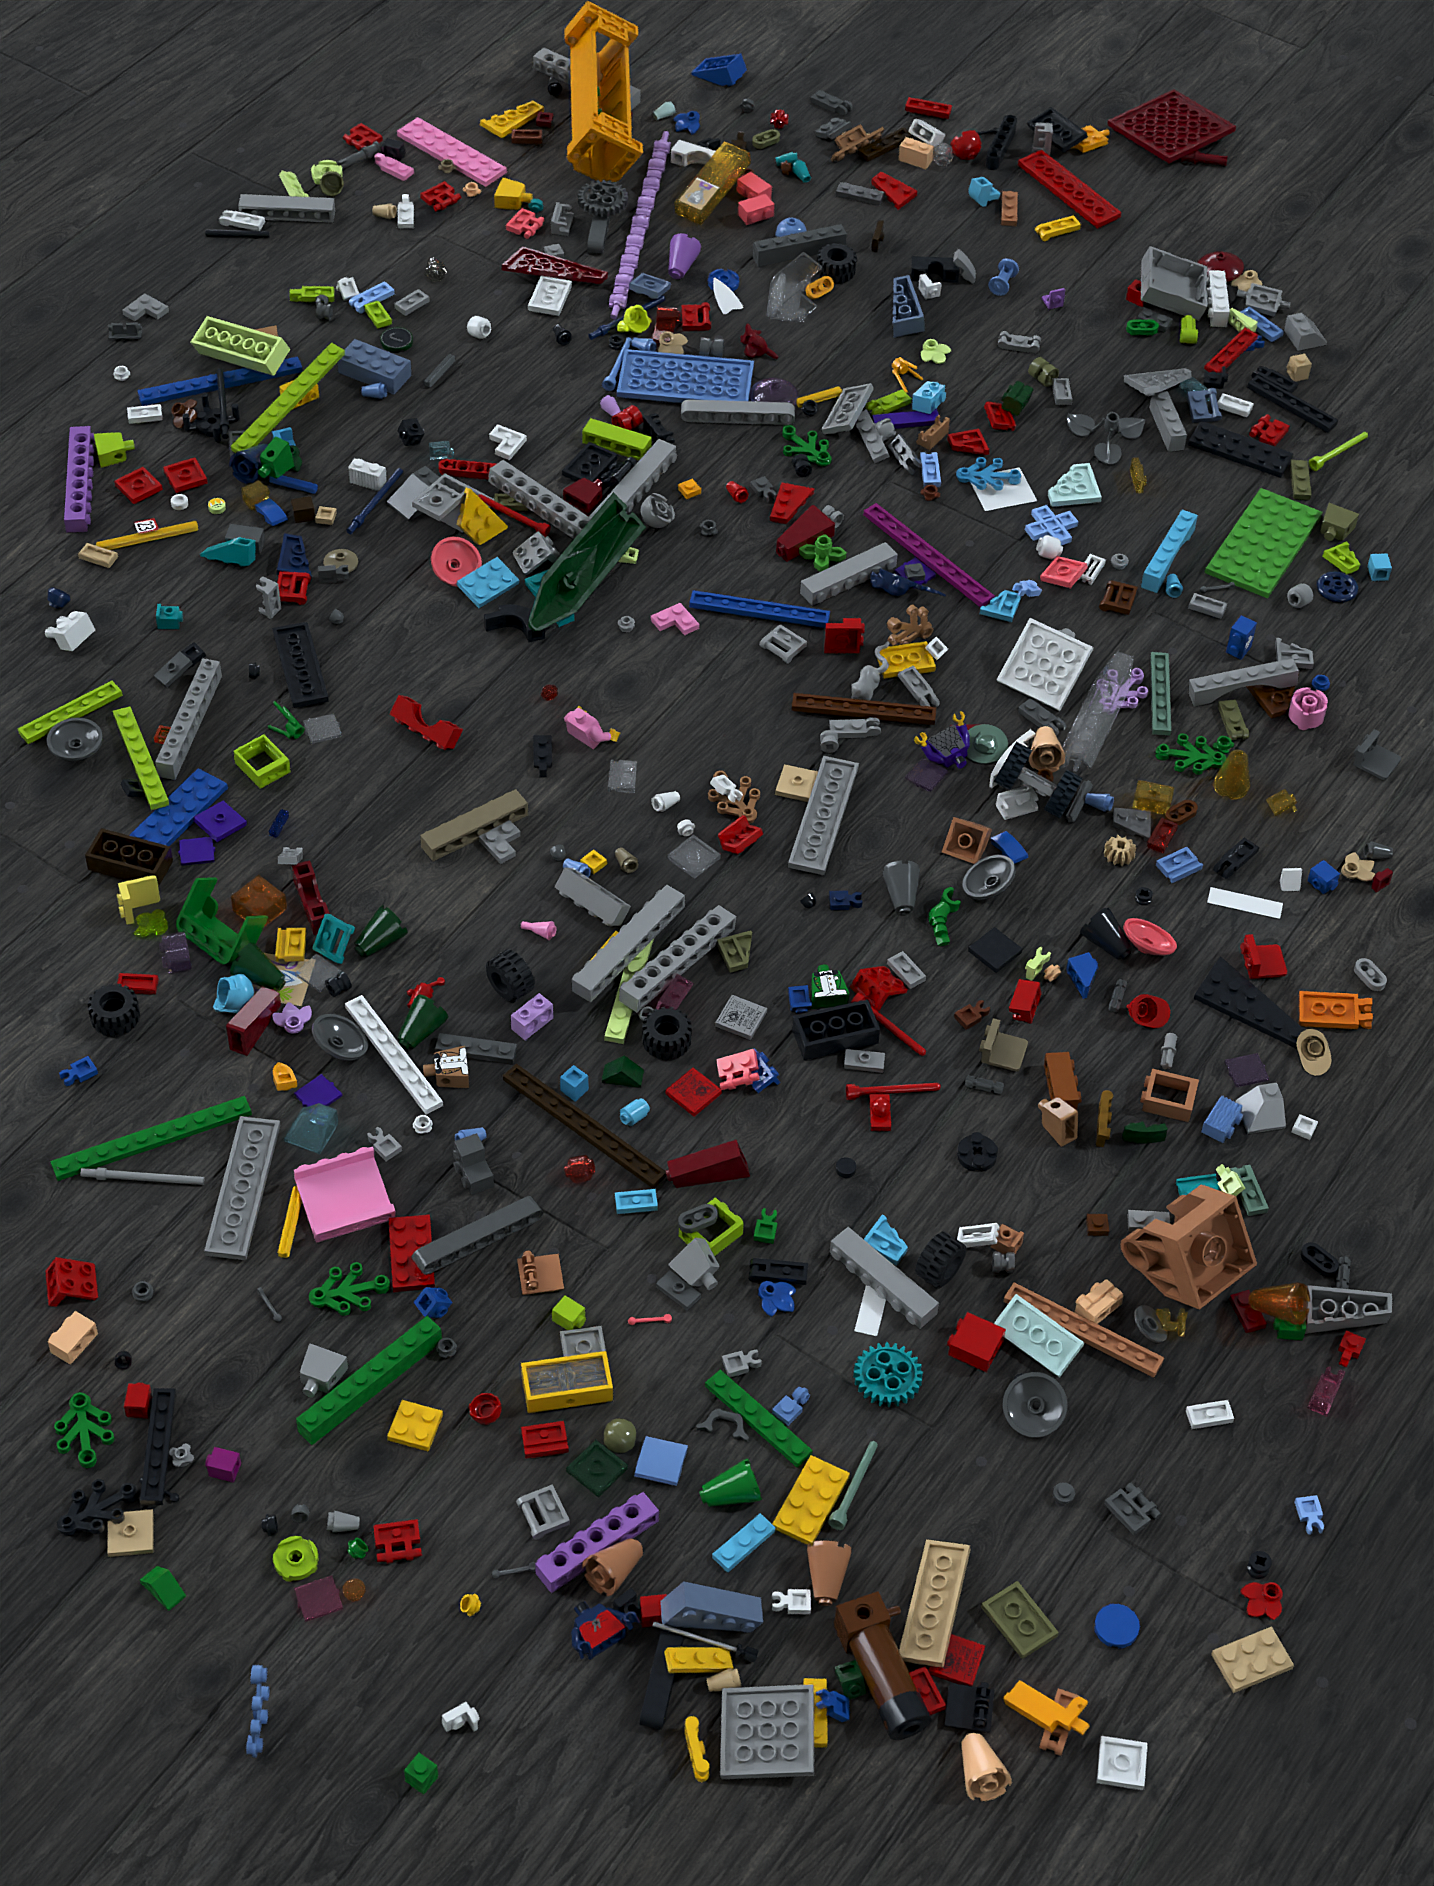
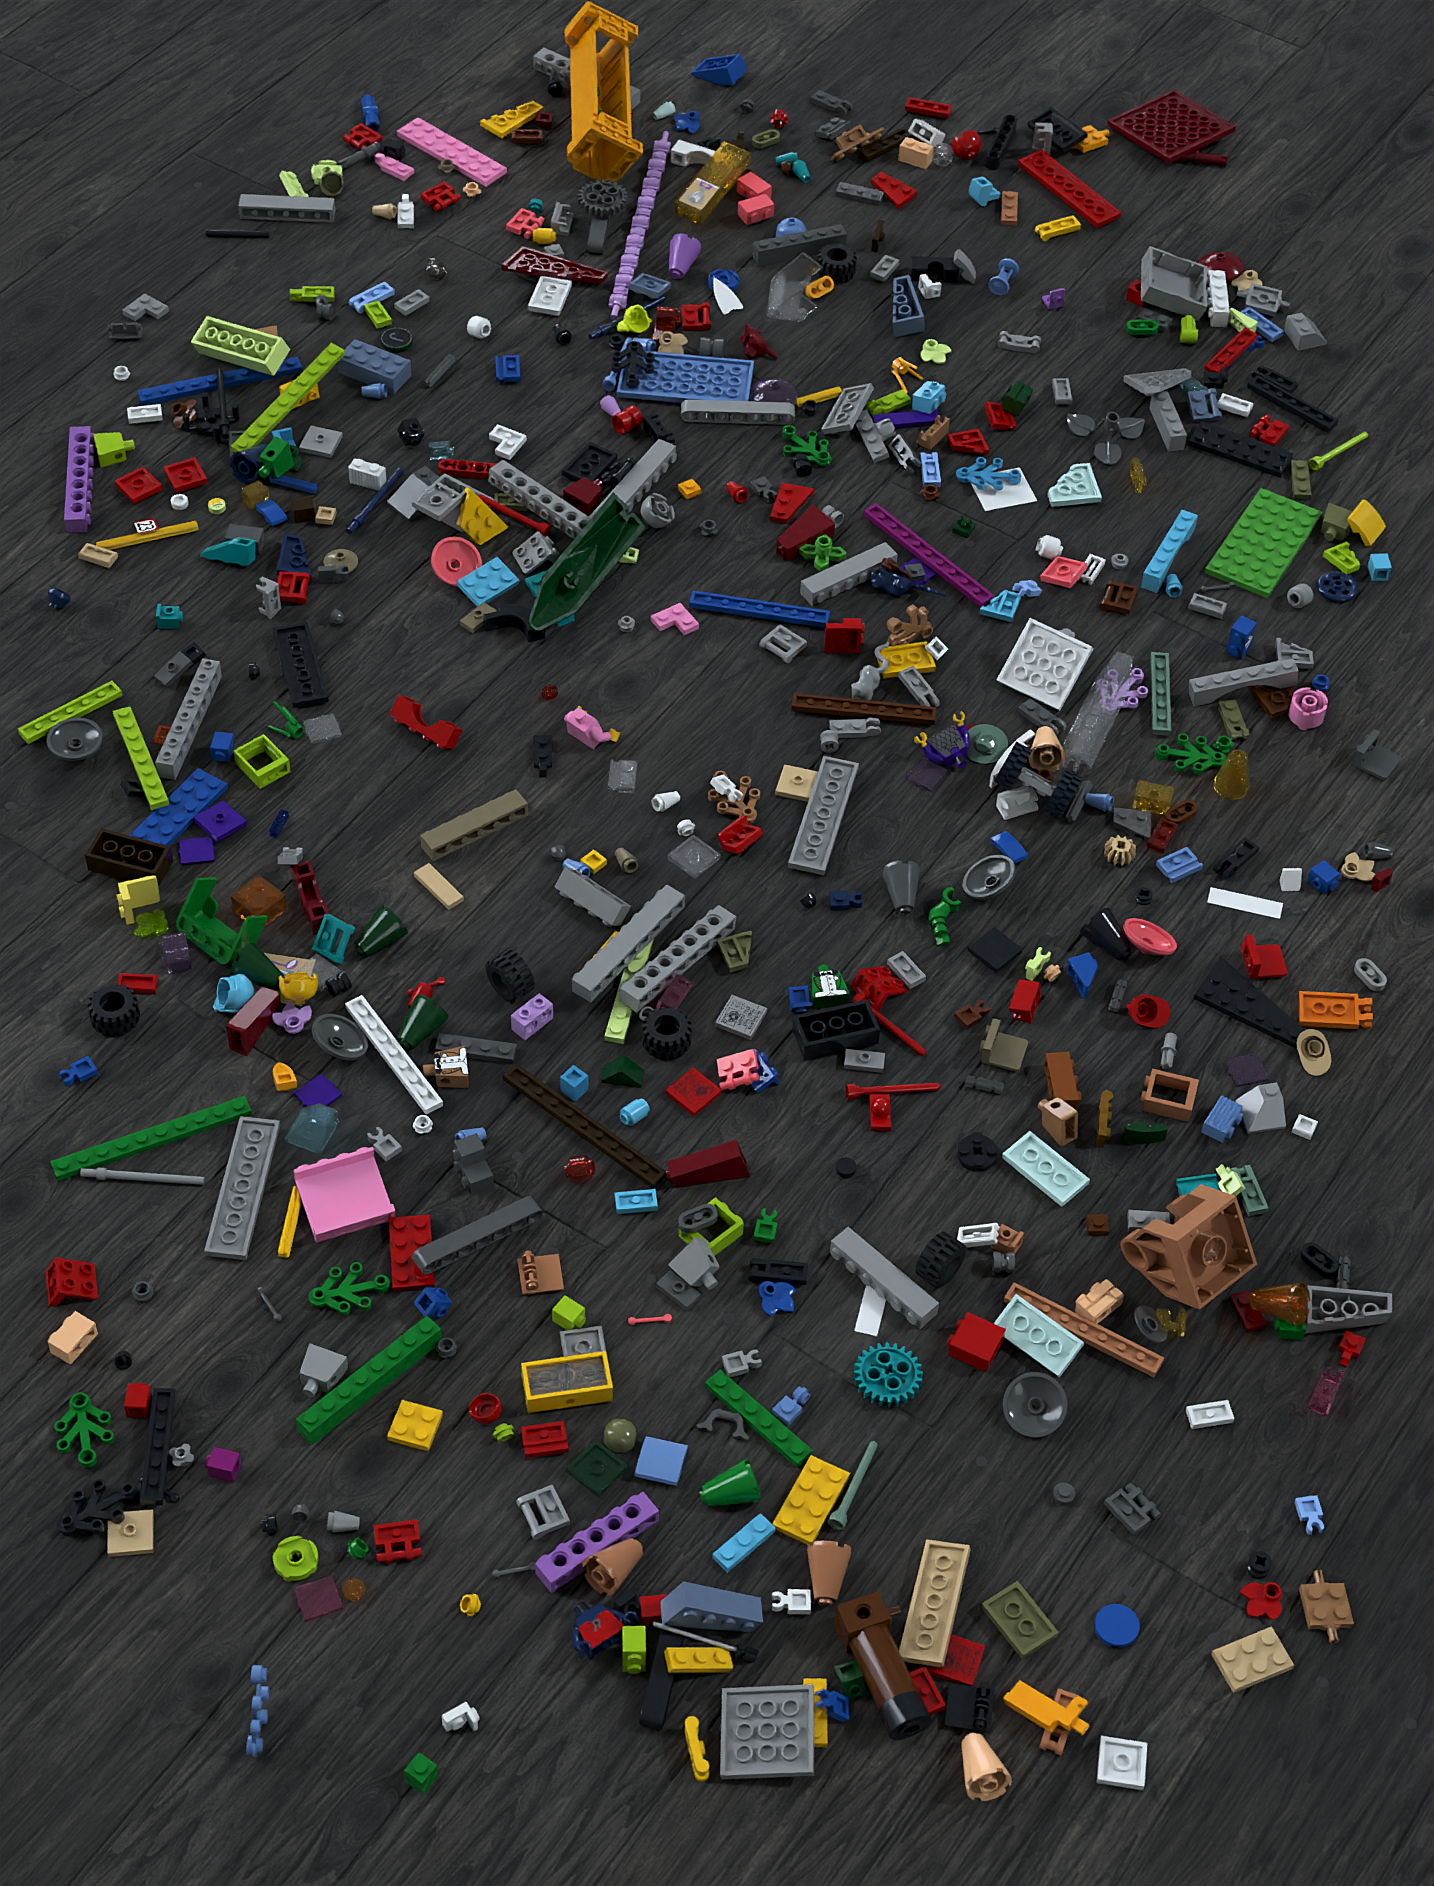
(71, 630): white brick -> none
(163, 1587): green slope -> none
(222, 746): none -> blue brick
(242, 220): white hinge -> none
(290, 944): yellow plate -> none
(298, 986): none -> yellow cylinder
(320, 441): none -> light grey plate
(347, 288): white bracket -> none
(370, 112): none -> blue piece
(438, 886): none -> tan tile
(475, 619): none -> dark tan plate
(498, 840): light grey plate -> none
(503, 1432): none -> lime plate
(508, 368): none -> blue plate
(511, 195): yellow torso -> none
(544, 236): none -> yellow brick
(544, 929): bright pink cone -> none
(616, 439): lime brick -> none
(634, 349): none -> black plant
(634, 1649): none -> lime brick
(724, 1679): tan cone -> none
(884, 268): none -> light grey plate
(886, 1241): medium azure wing -> none
(890, 566): none -> reddish brown plate
(964, 527): none -> dark green tile
(966, 840): nougat slope -> none
(1043, 371): olive wheel -> none
(1045, 1168): none -> light aqua plate
(1051, 524): light blue plate -> none
(1281, 802): clear yellow bracket -> none
(1299, 367): tan brick -> none
(1326, 1606): none -> medium nougat plate
(1366, 522): none -> yellow slope

